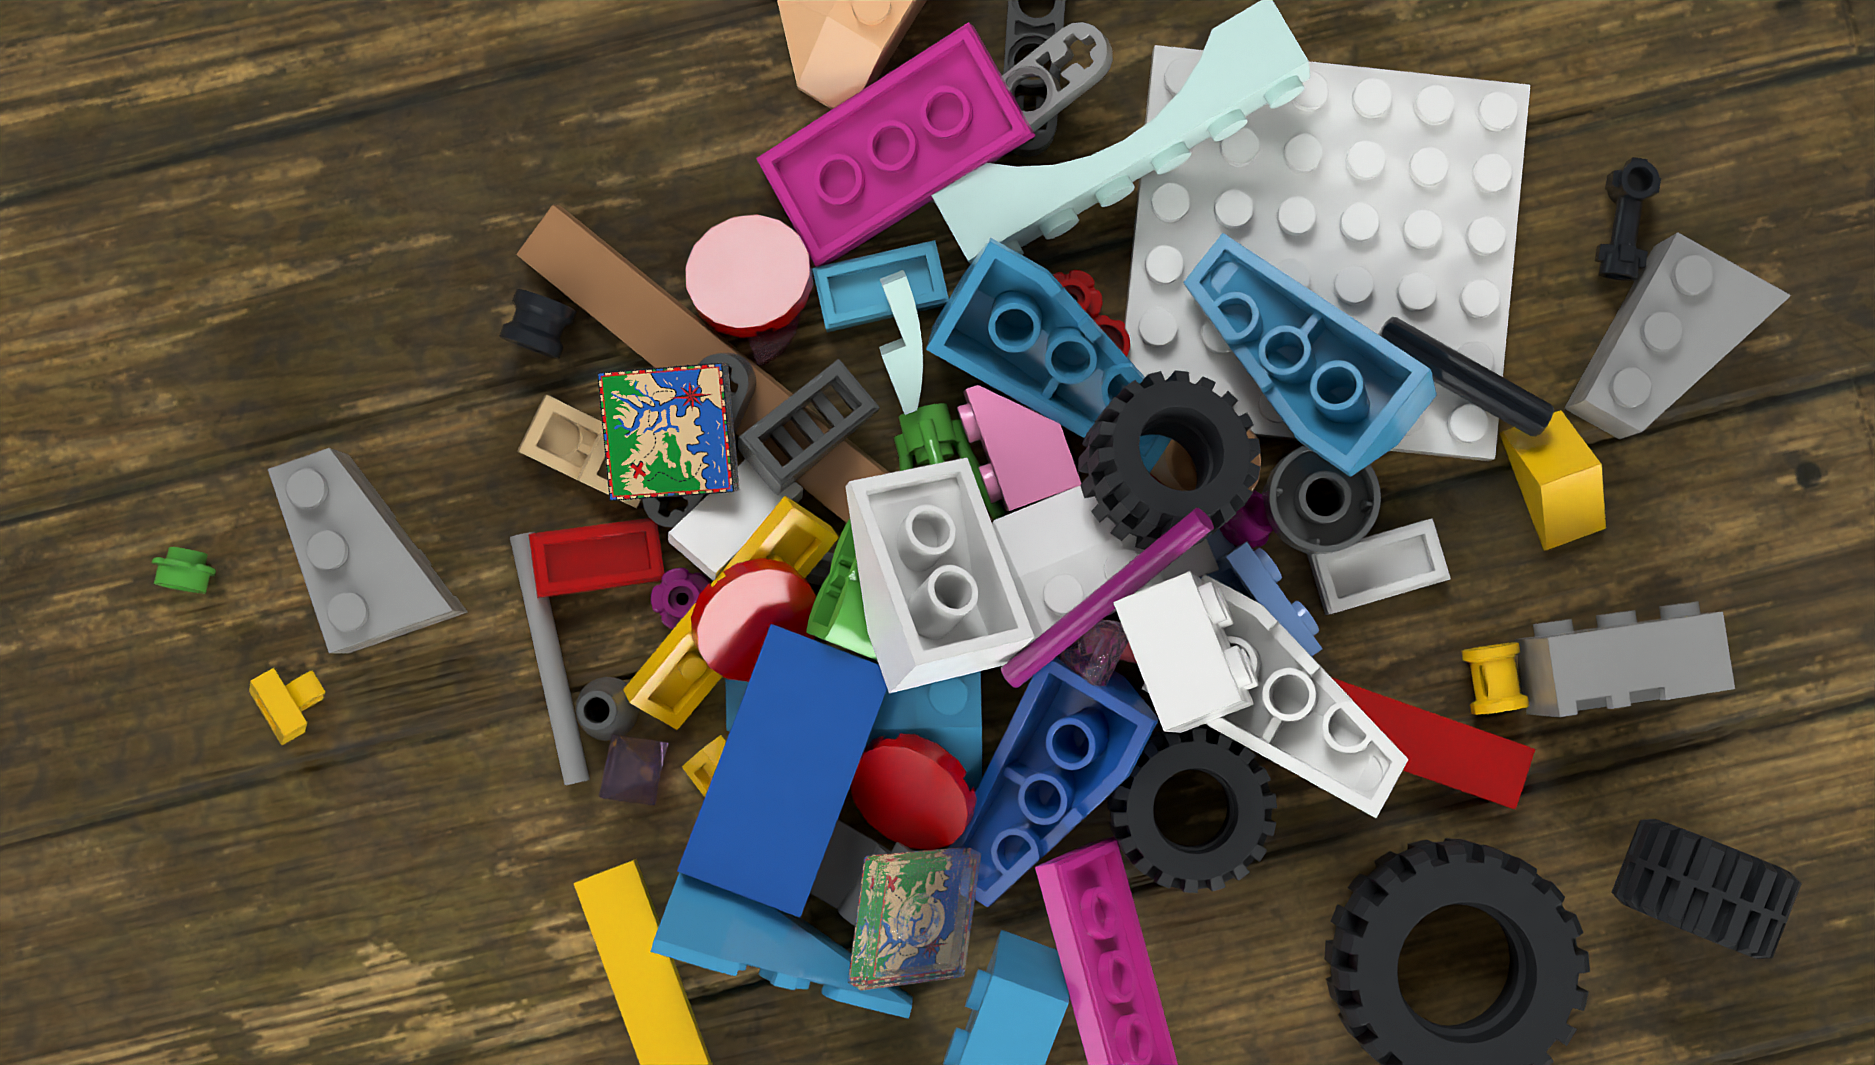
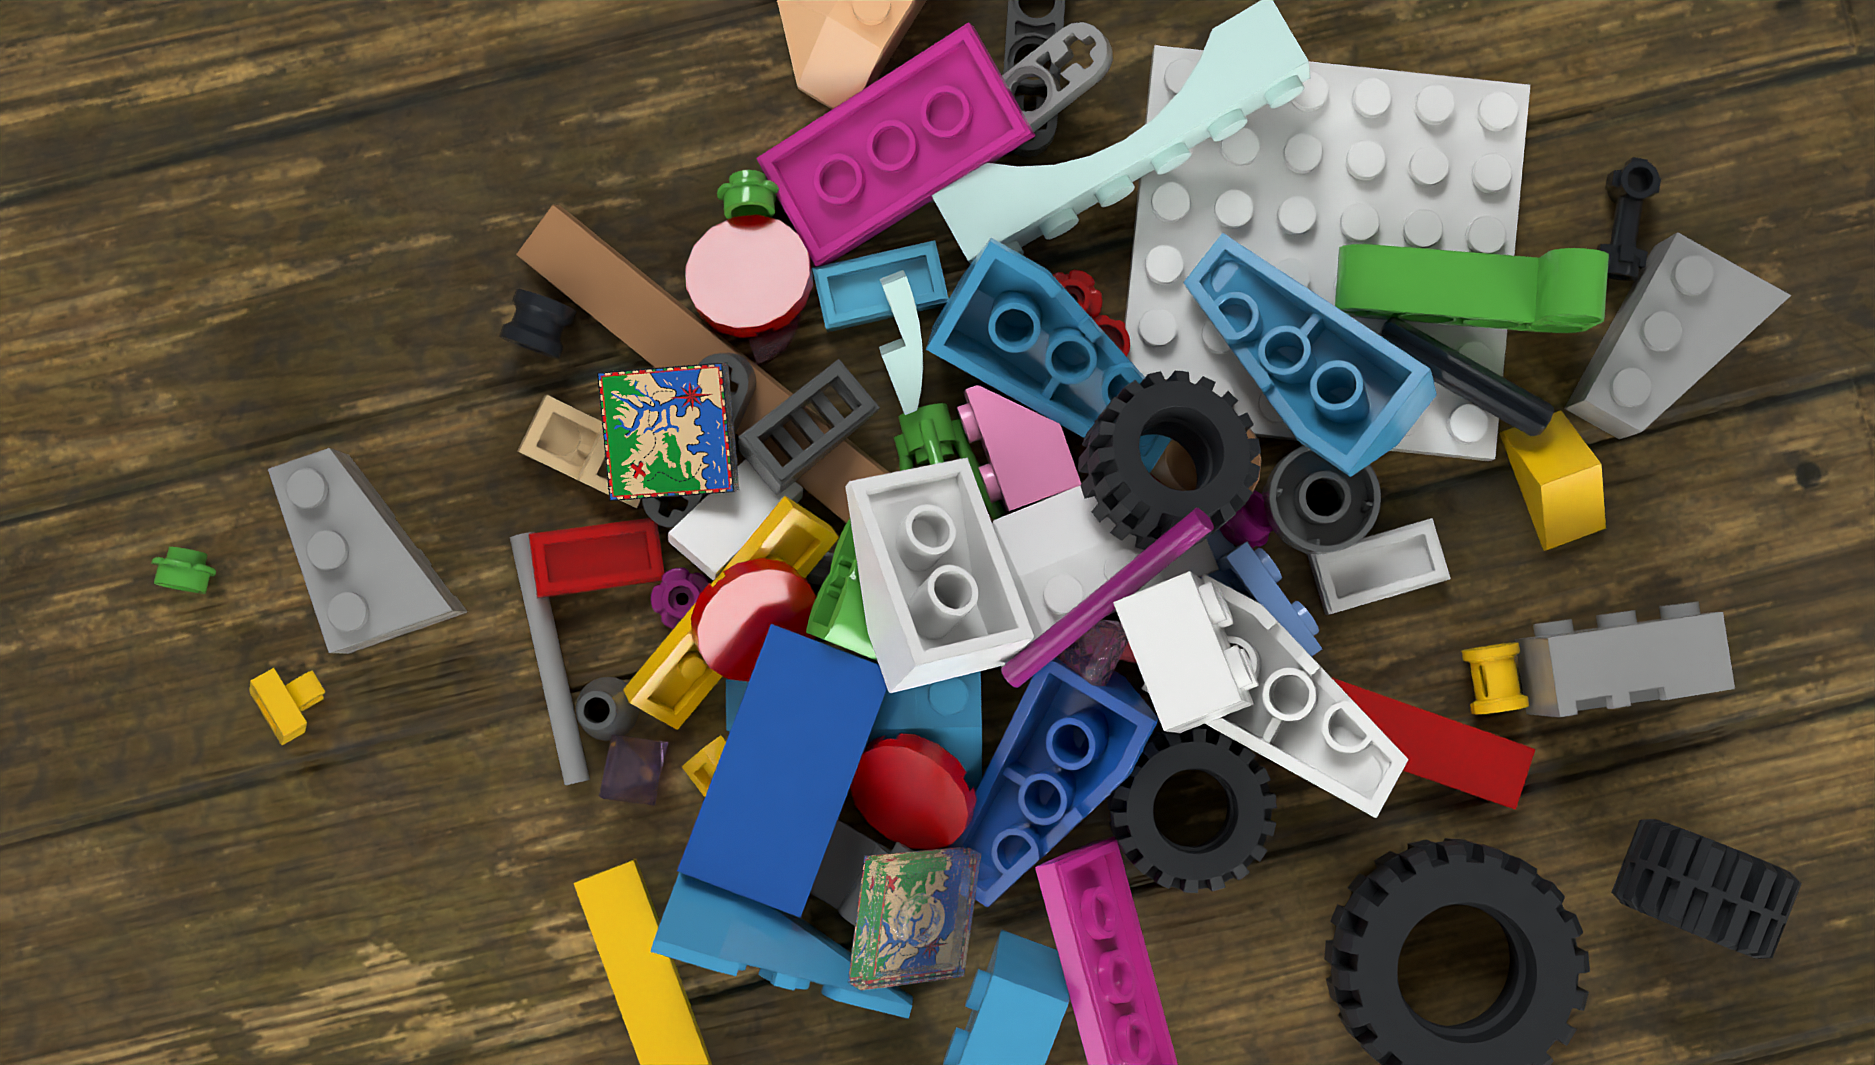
(748, 194): none -> bright green plate
(1543, 294): none -> bright green beam

